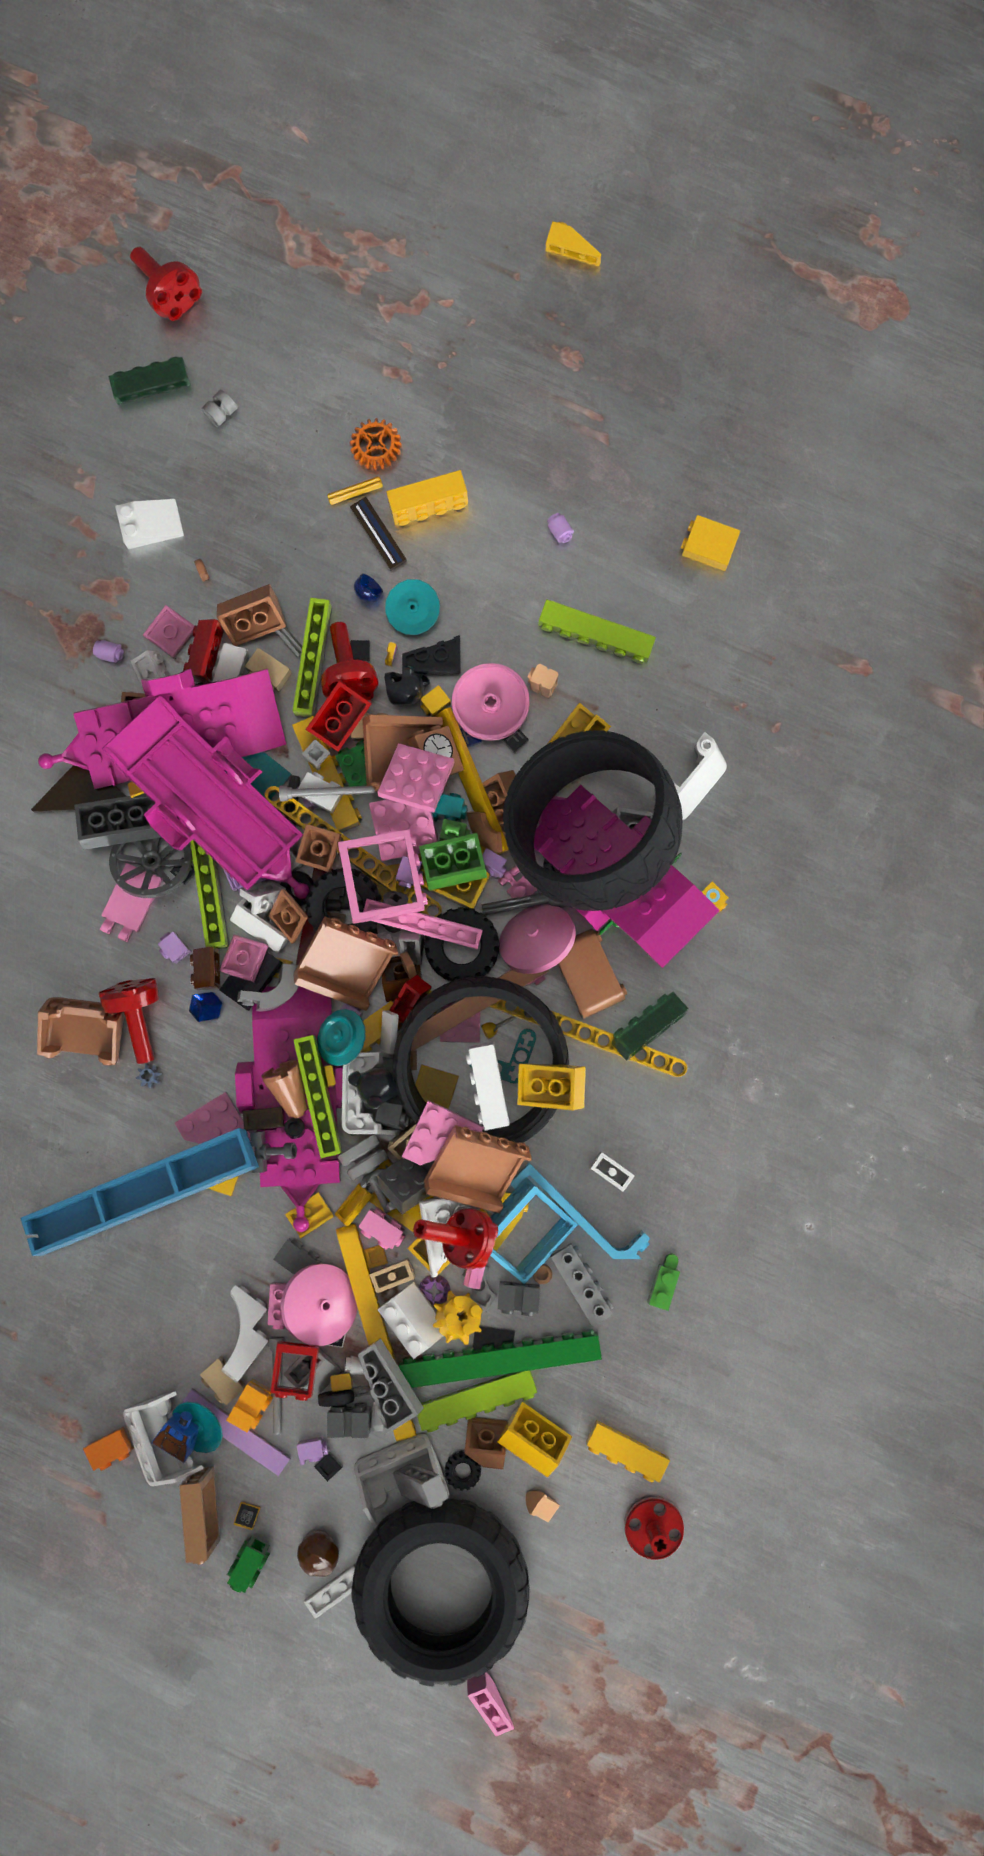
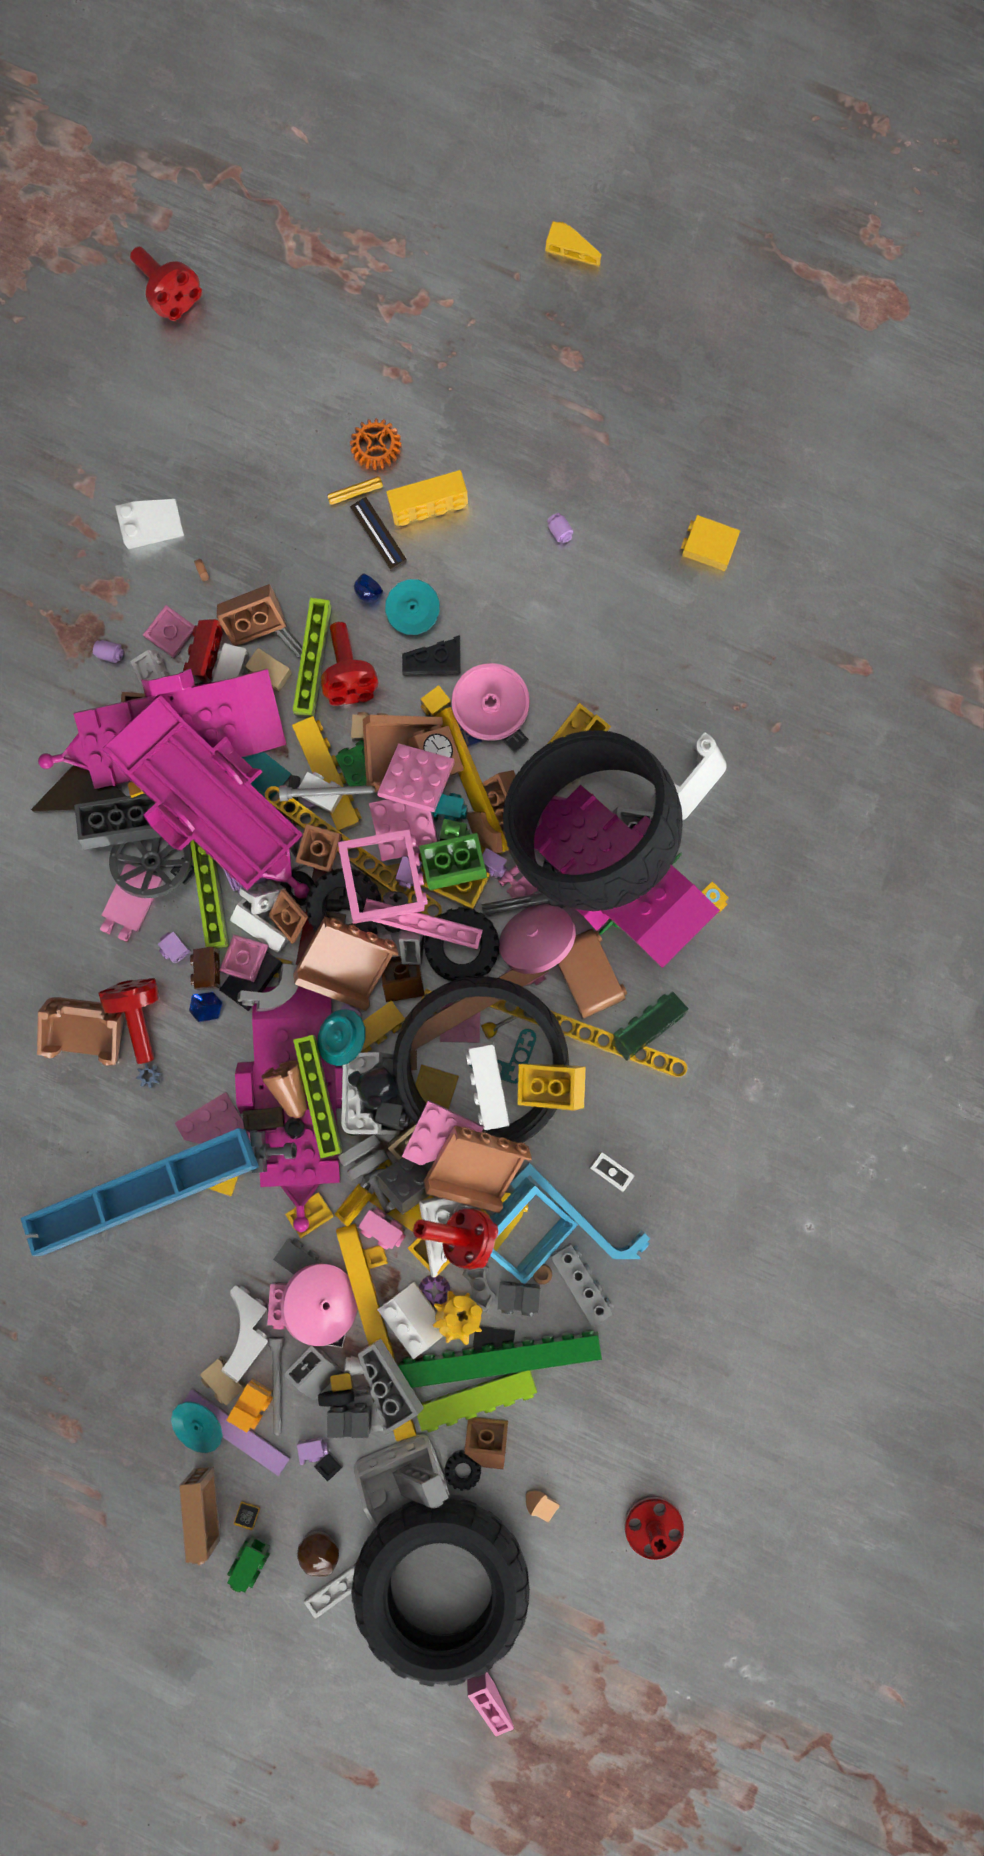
(108, 1448): orange brick -> none
(143, 1425): white windscreen -> none
(149, 380): clear green brick -> none
(178, 1436): torso -> none
(219, 407): light grey wheel -> none
(294, 1348): red window -> none
(315, 754): light grey panel -> none
(329, 1076): yellow tile -> none
(339, 715): red slope -> none
(360, 649): black tile -> none
(389, 1031): white tile -> none
(391, 649): yellow tile -> none
(392, 1275): tan brick -> none
(407, 687): black piece -> none
(408, 965): medium nougat tile -> none
(410, 994): red piece -> none
(474, 1277): bright pink piece -> none
(535, 1439): yellow brick -> none
(543, 680): light nougat brick -> none
(596, 631): lime brick -> none
(627, 1451): yellow brick -> none
(664, 1283): bright green brick -> none

